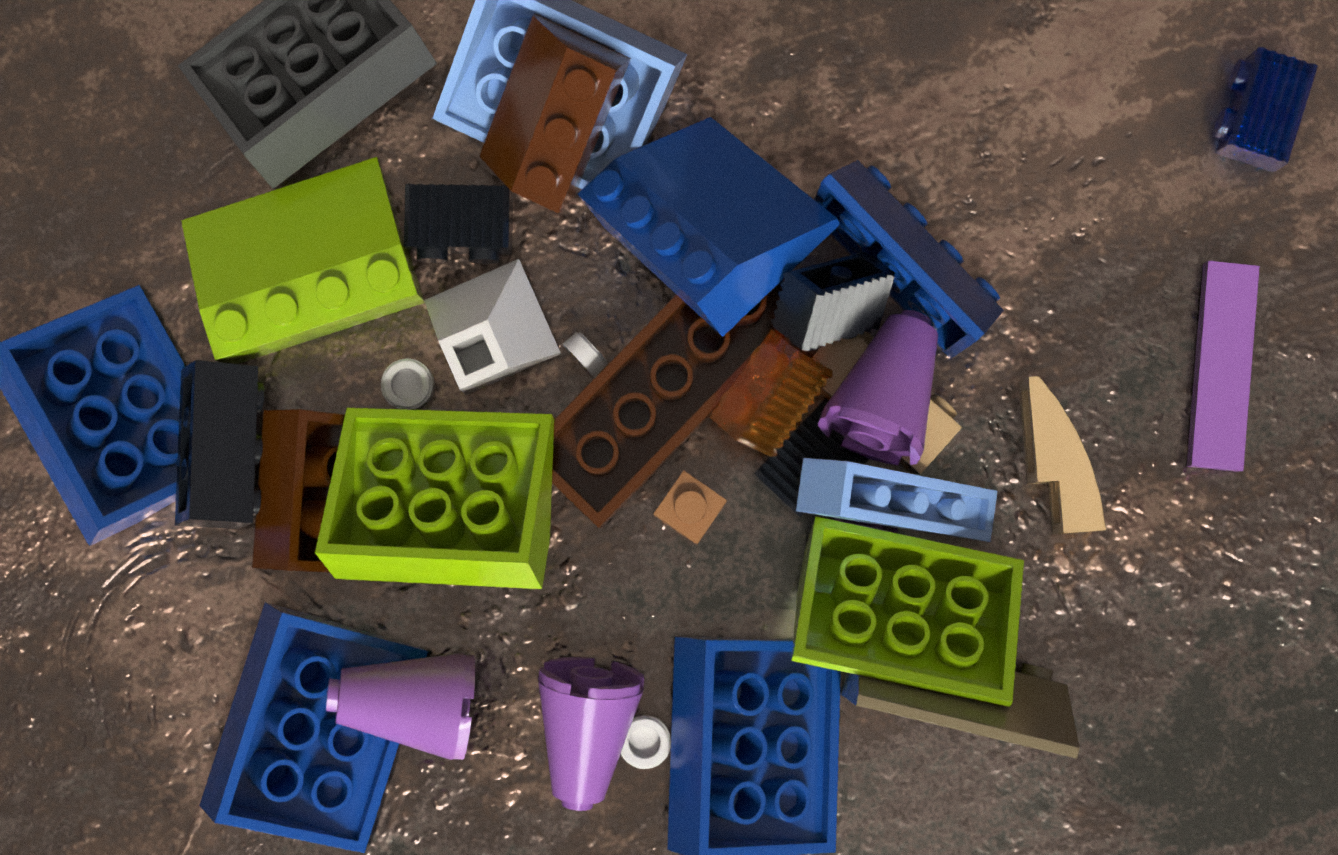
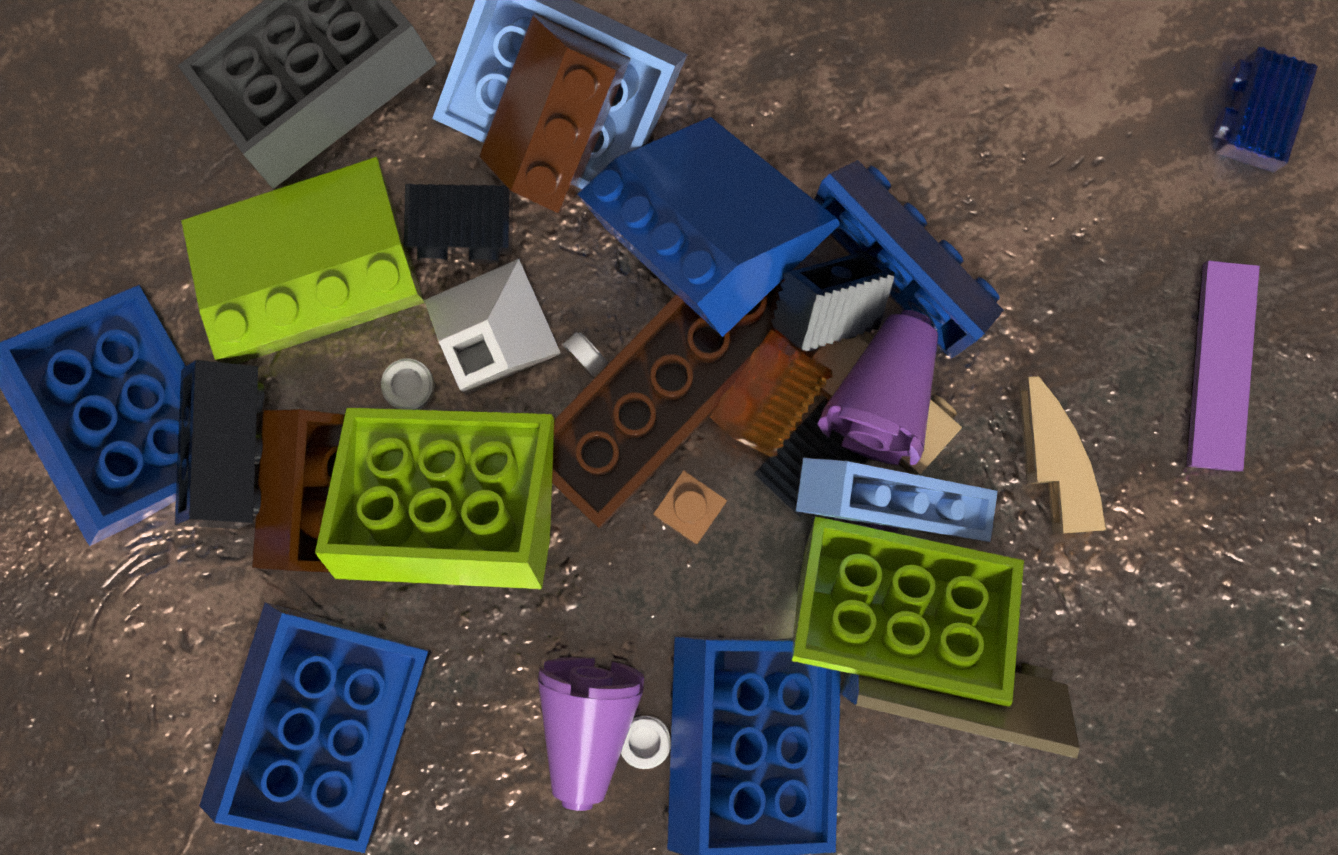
(409, 702): medium lavender cone -> none

